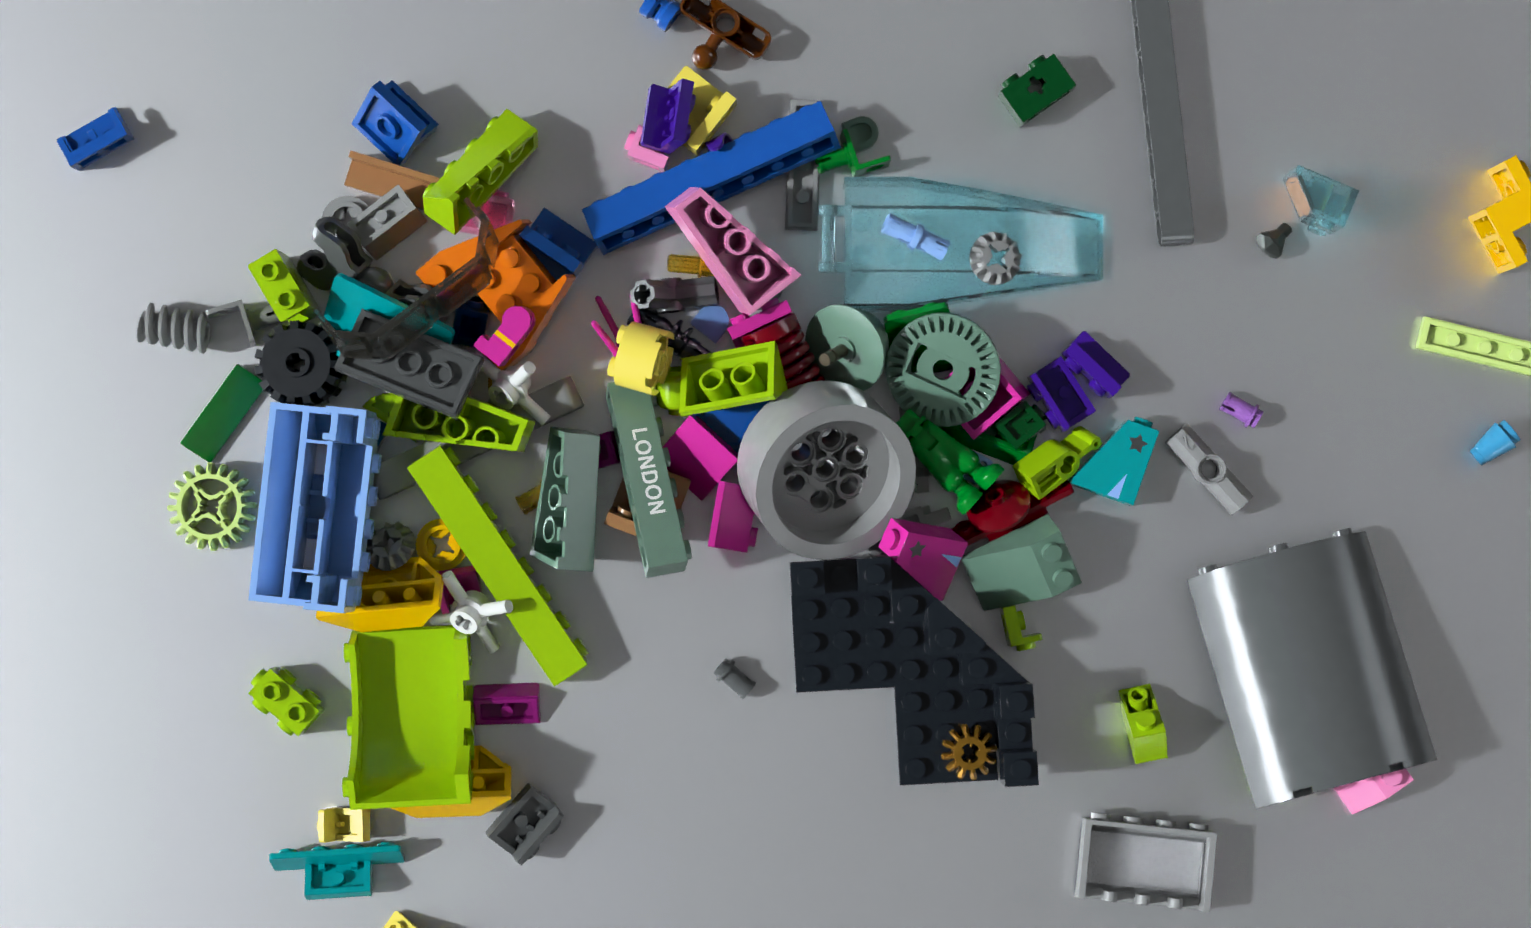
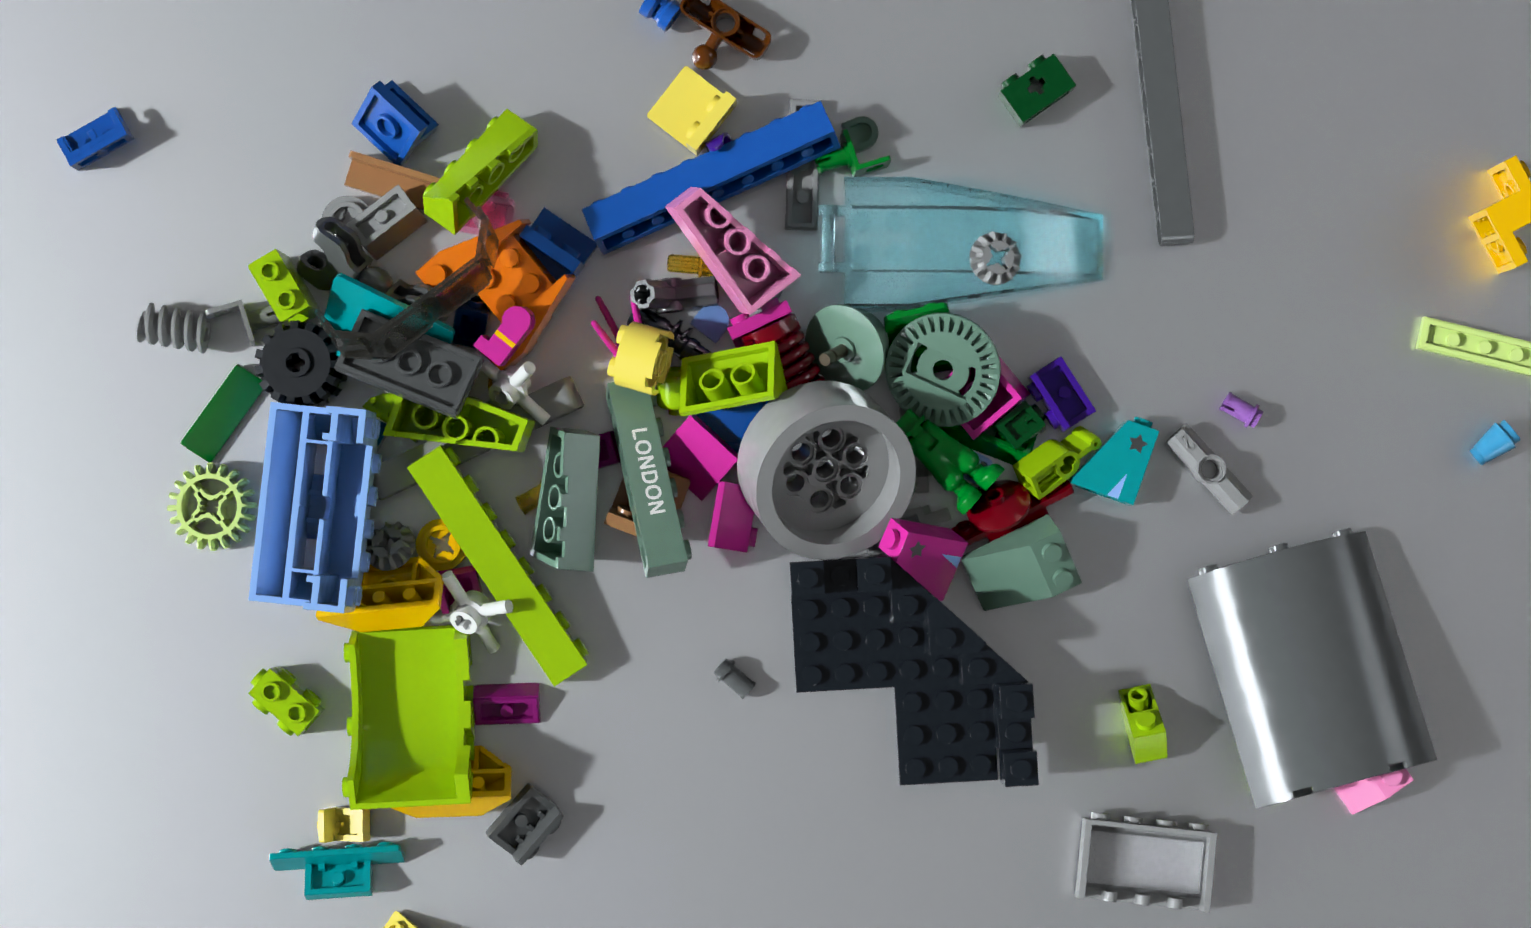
(645, 156): bright pink bracket -> none
(667, 116): dark purple bracket -> none
(915, 236): light blue pin -> none
(980, 752): pearl gold gear -> none
(1013, 623): lime bracket -> none
(1096, 365): dark purple bracket -> none
(1273, 241): pearl dark grey rock -> none
(1319, 200): clear light blue slope -> none

